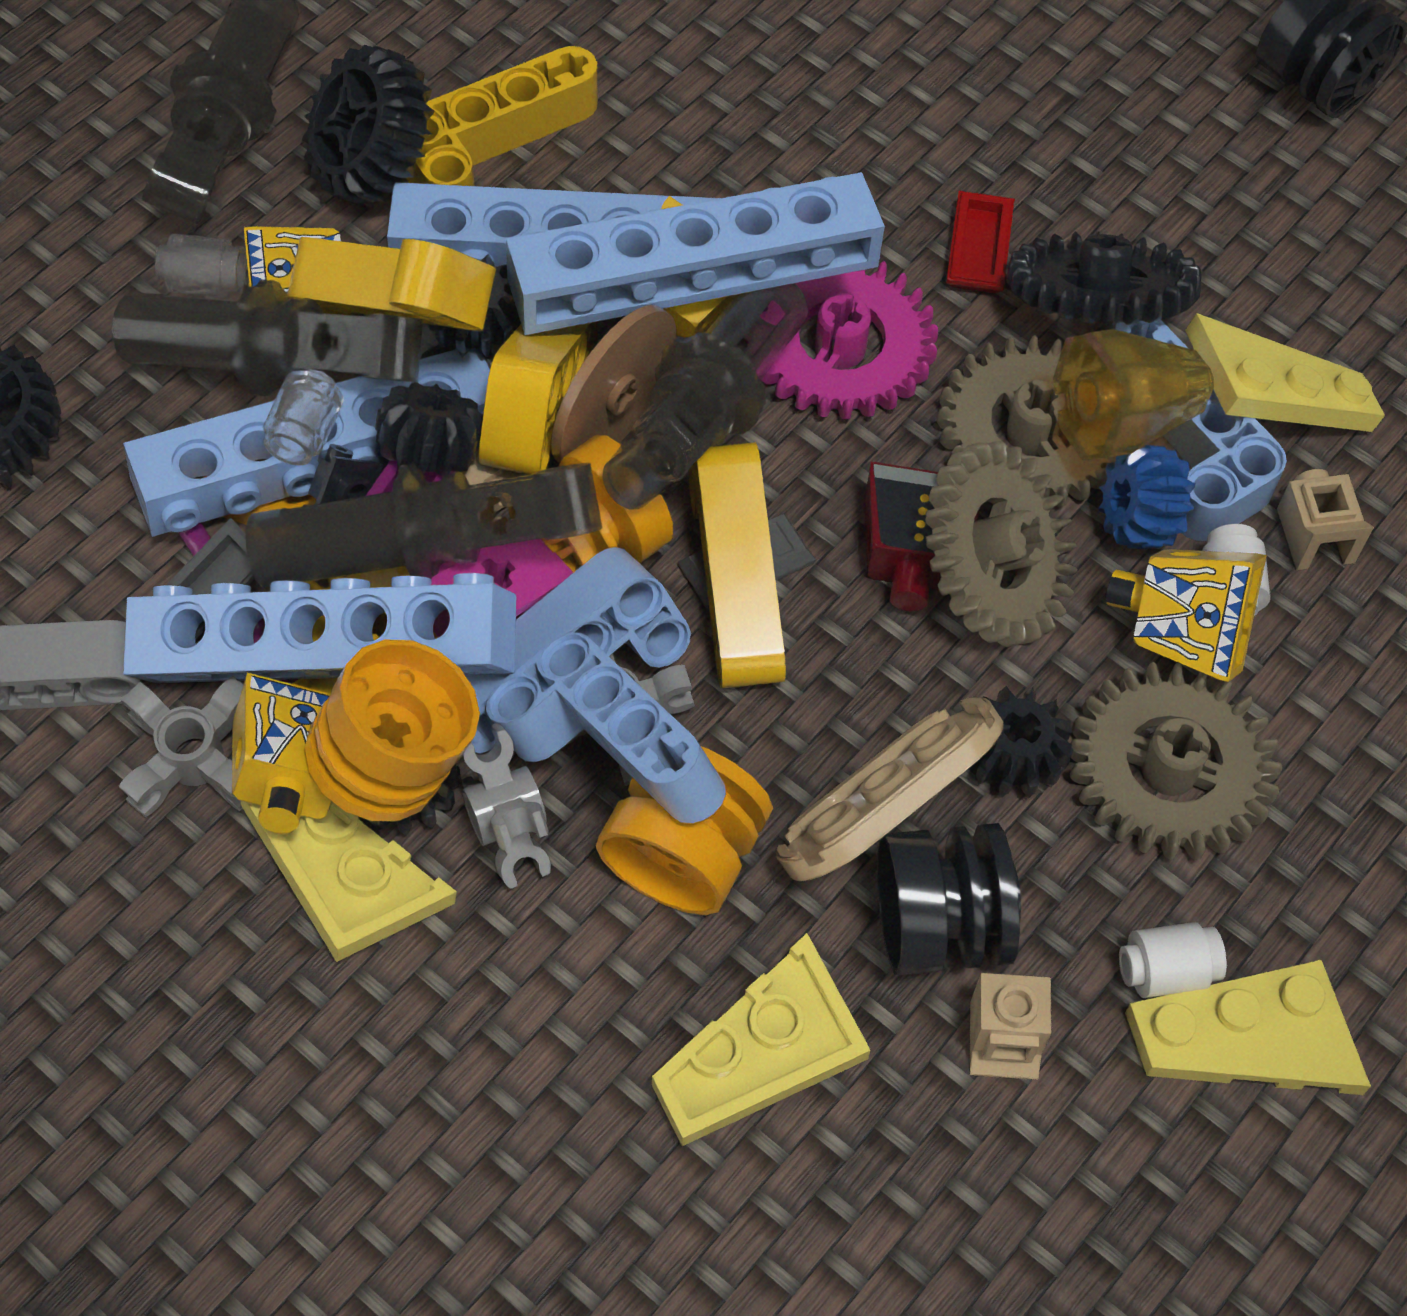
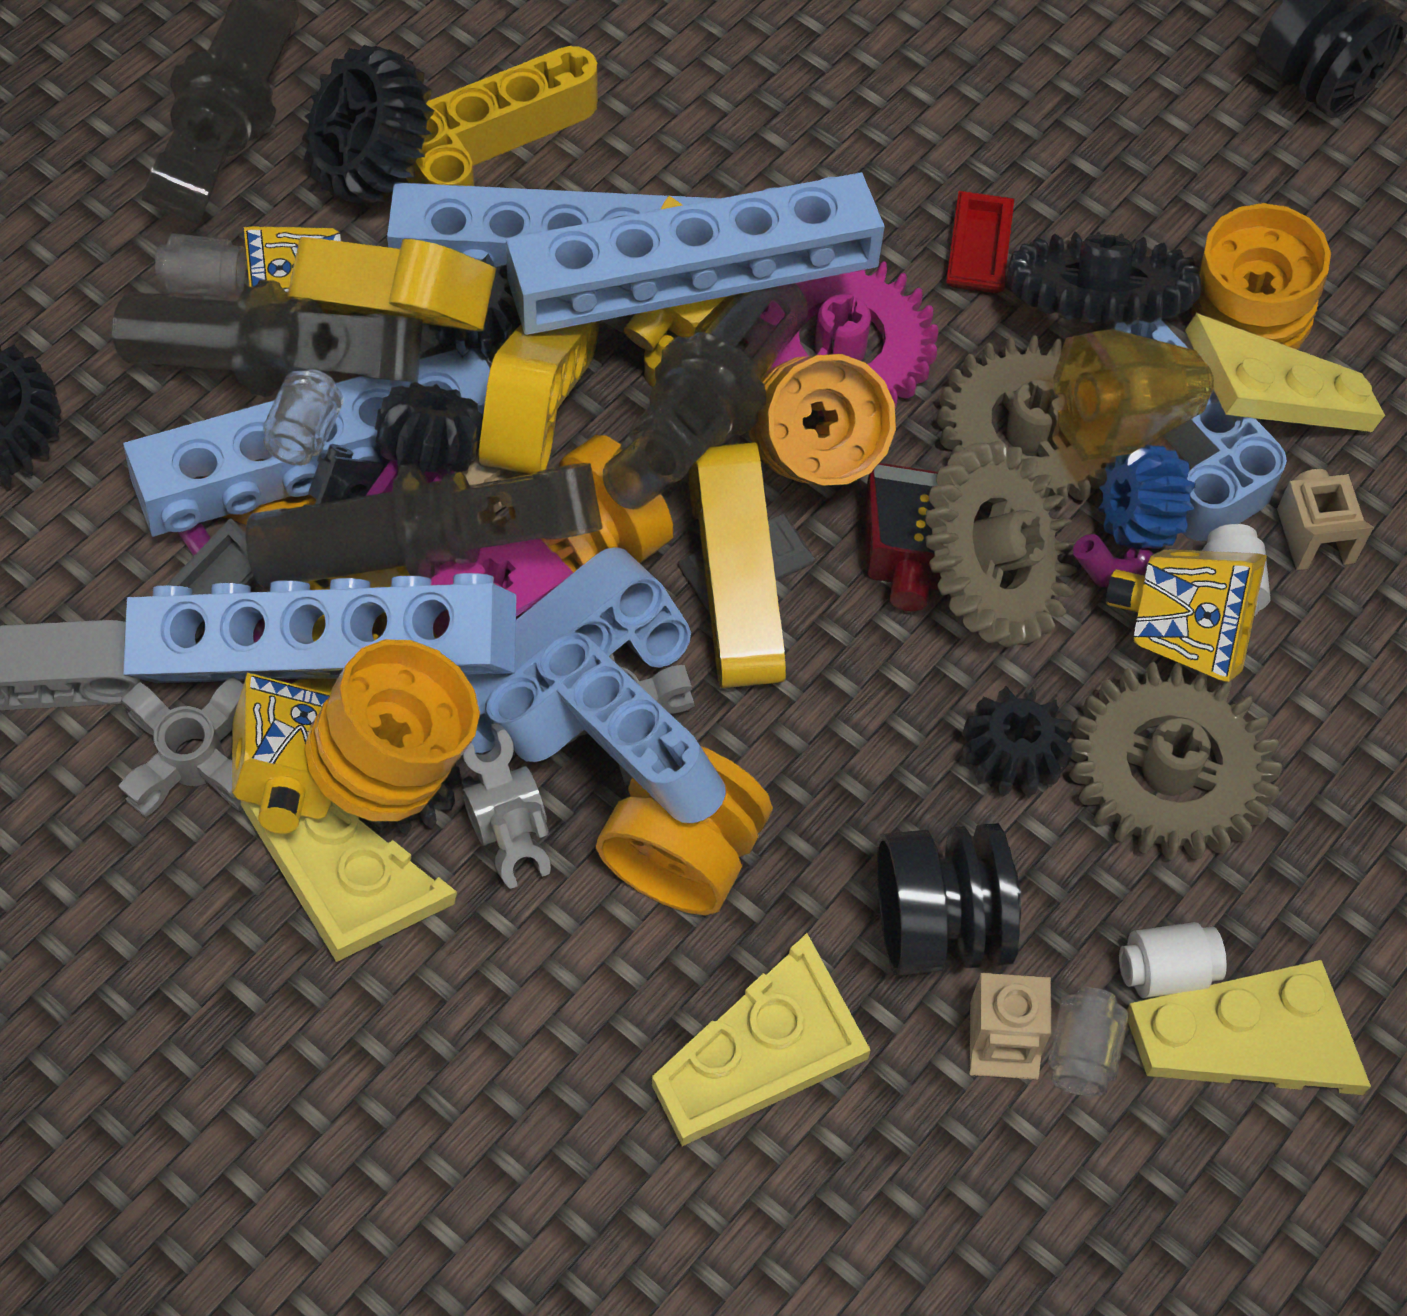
(613, 381): medium nougat piece -> none
(855, 423): none -> light orange wheel
(888, 789): tan tile -> none
(1087, 1042): none -> clear brick
(1101, 564): none -> magenta arm
(1264, 272): none -> light orange wheel

